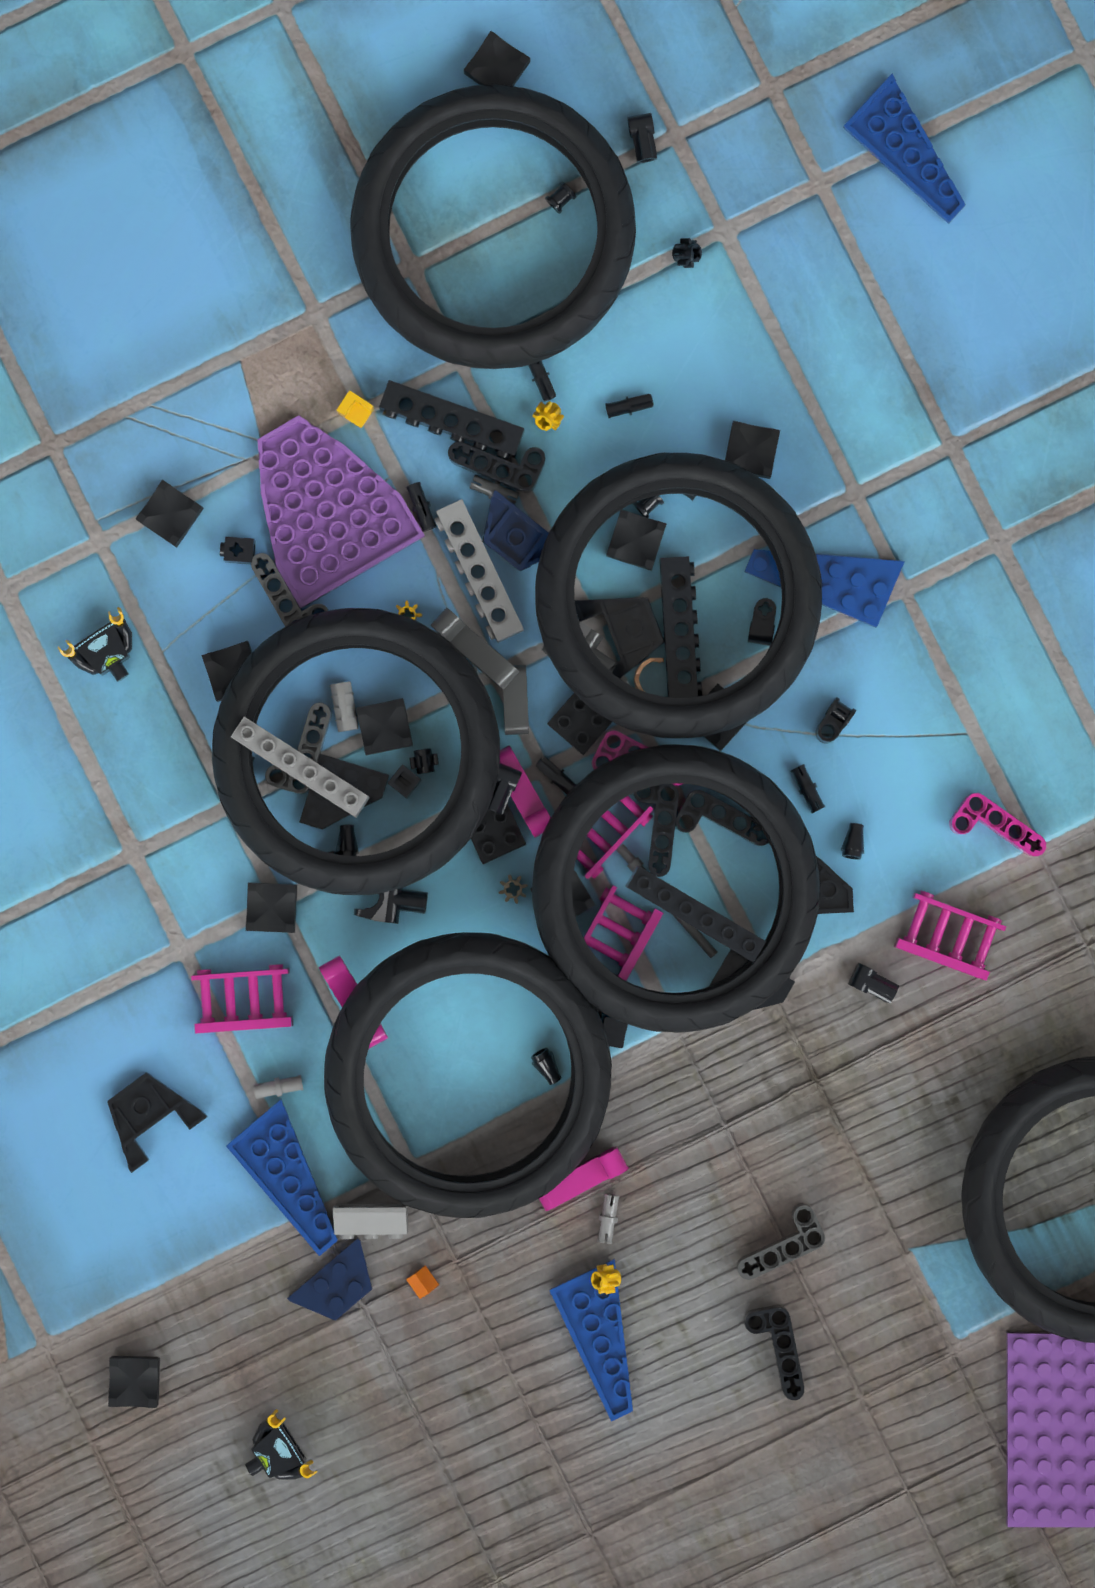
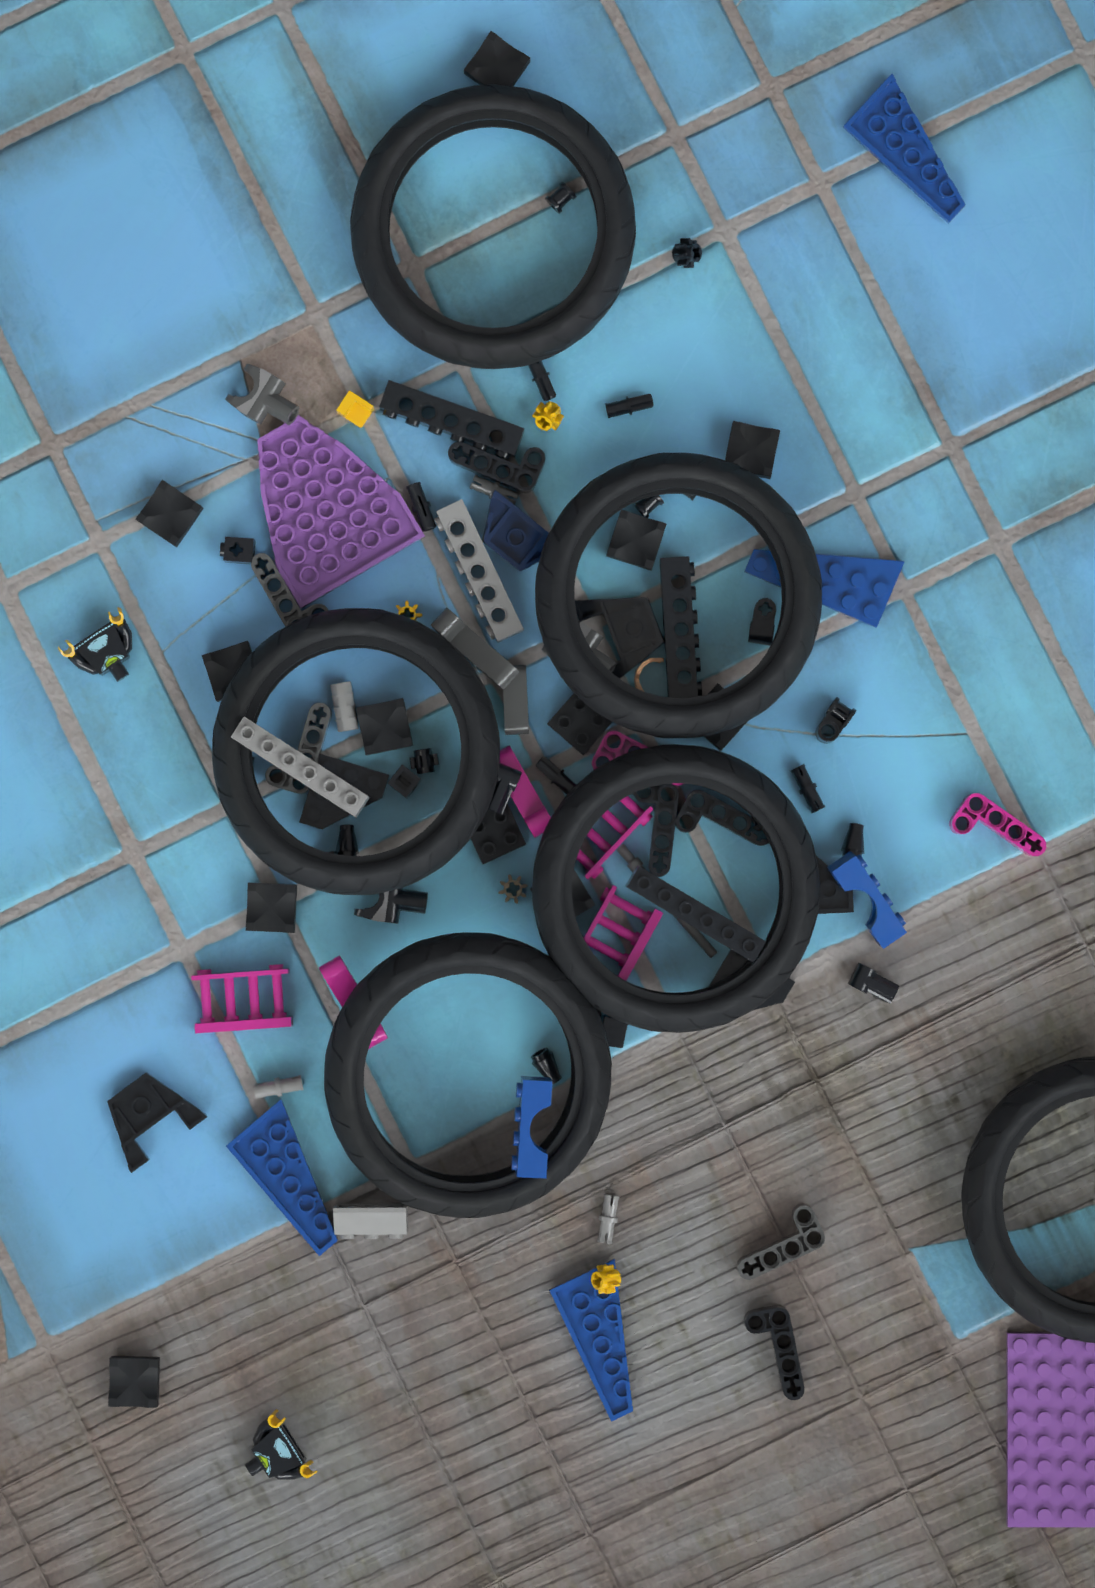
(264, 398): none -> dark grey connector
(337, 1284): dark blue wing -> none
(422, 1282): orange slope -> none
(534, 1096): none -> blue arch
(585, 1176): dark pink beam -> none
(642, 130): black piece -> none
(883, 923): none -> blue arch
(954, 959): dark pink fence -> none

